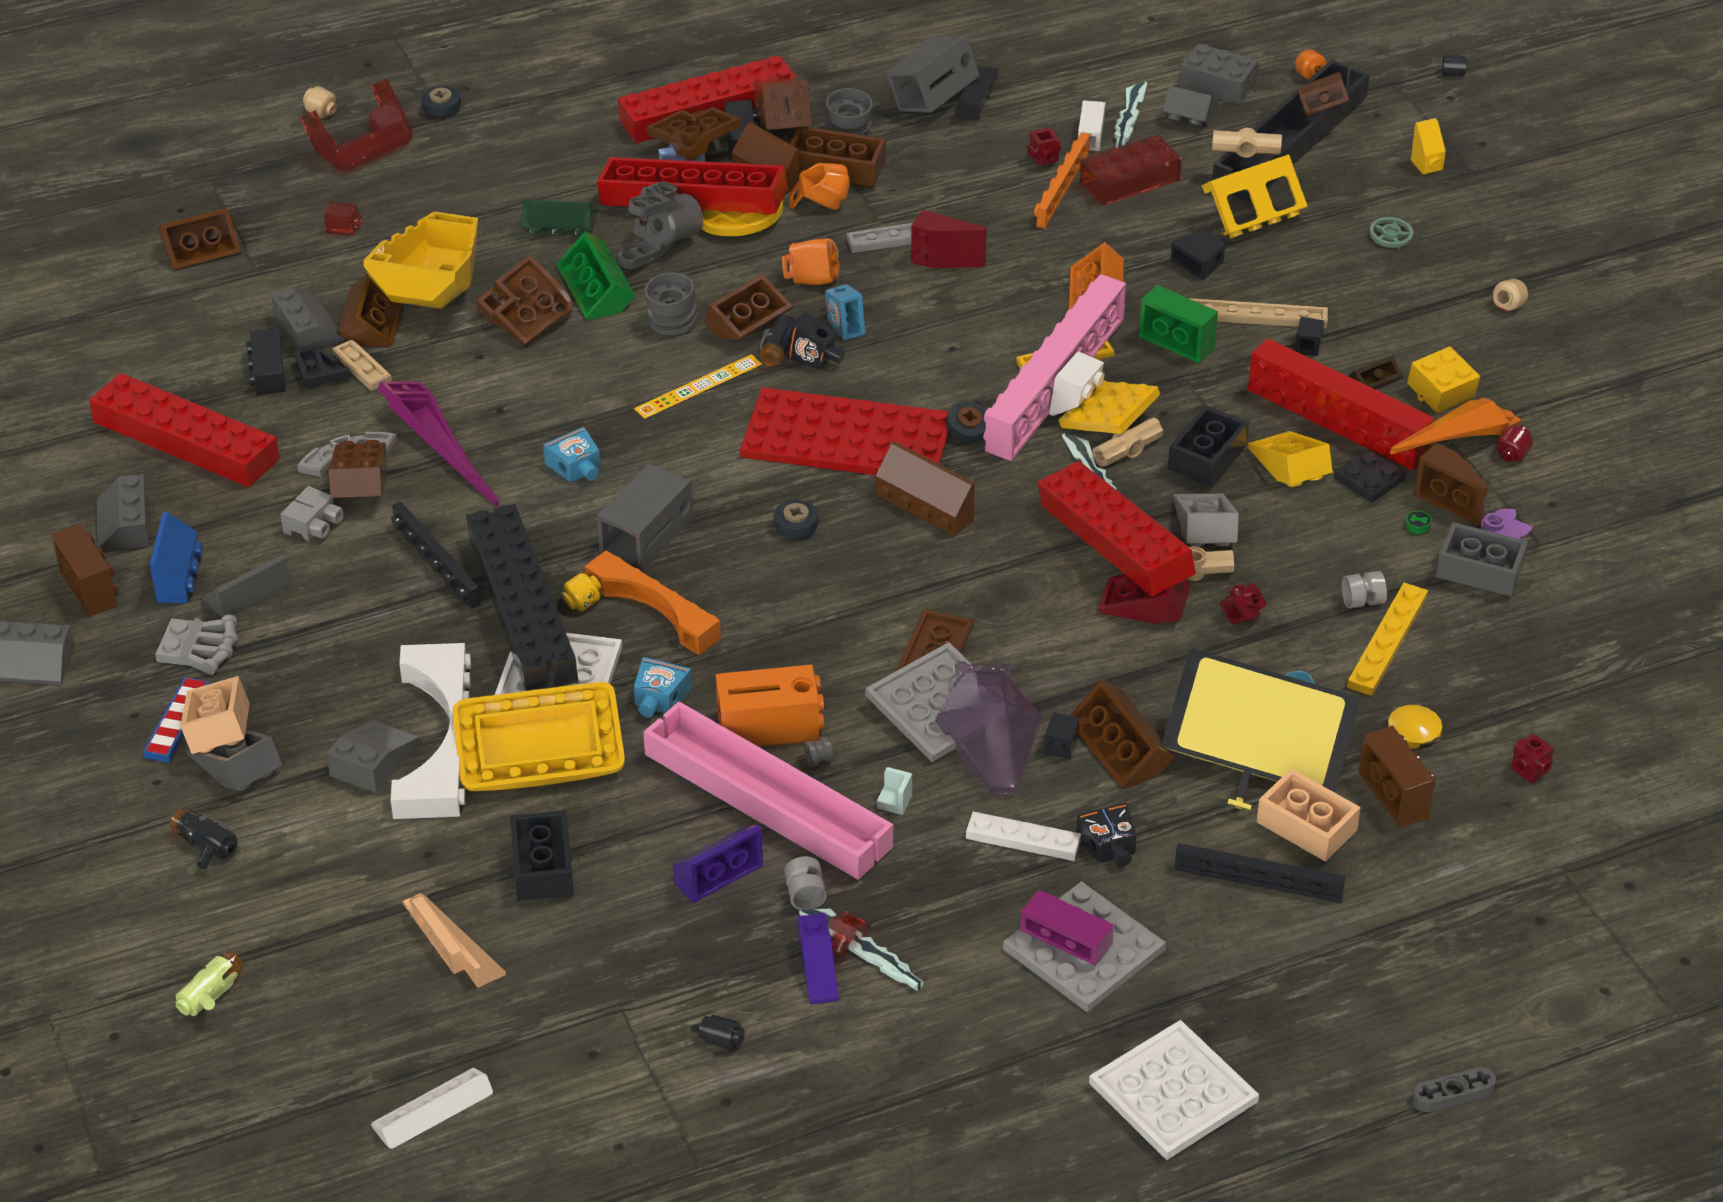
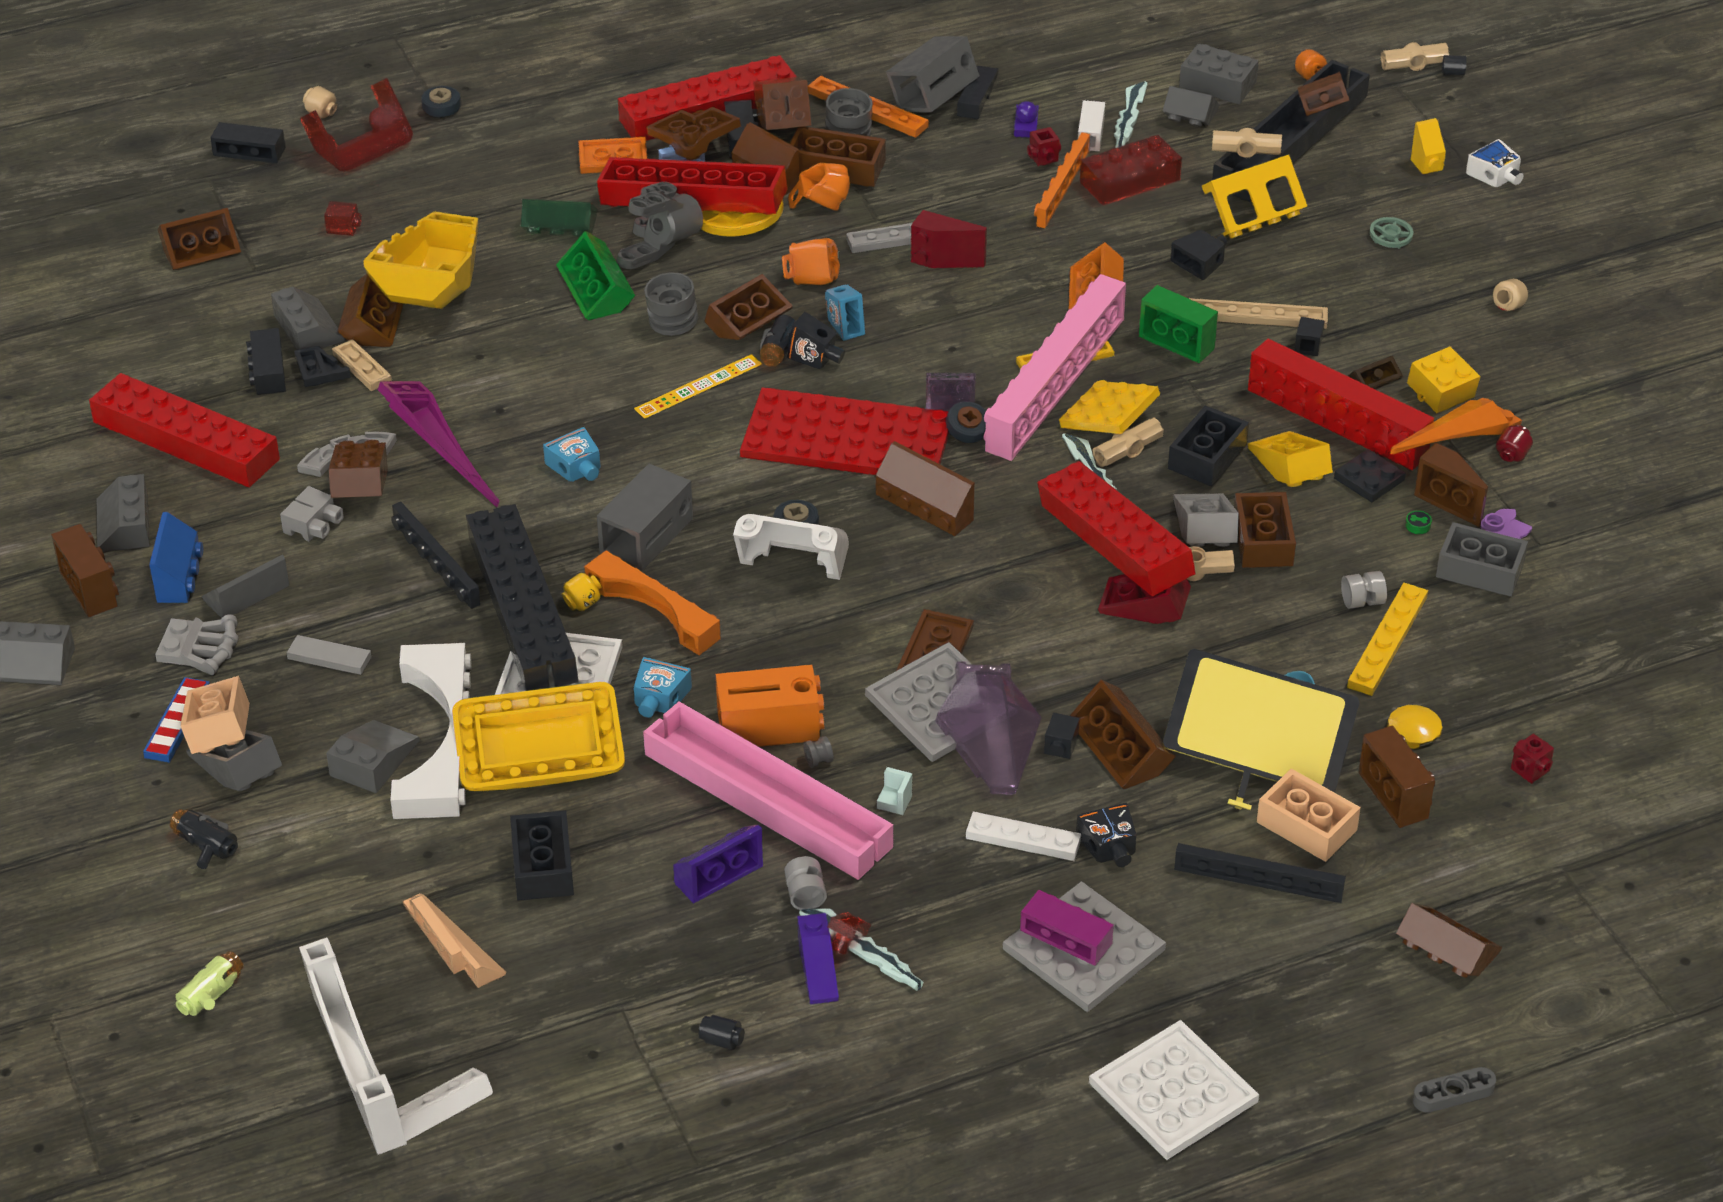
(248, 142): none -> black brick
(329, 654): none -> light grey tile
(367, 1085): none -> white arch
(525, 302): reddish brown slope -> none
(596, 153): none -> orange tile
(757, 533): none -> white windscreen
(881, 112): none -> orange plate
(948, 389): none -> clear purple slope
(1025, 119): none -> dark purple tile
(1075, 382): white slope -> none
(1243, 603): dark red brick -> none
(1265, 530): none -> reddish brown brick
(1413, 56): none -> tan piece
(1447, 940): none -> slope
(1495, 164): none -> white torso

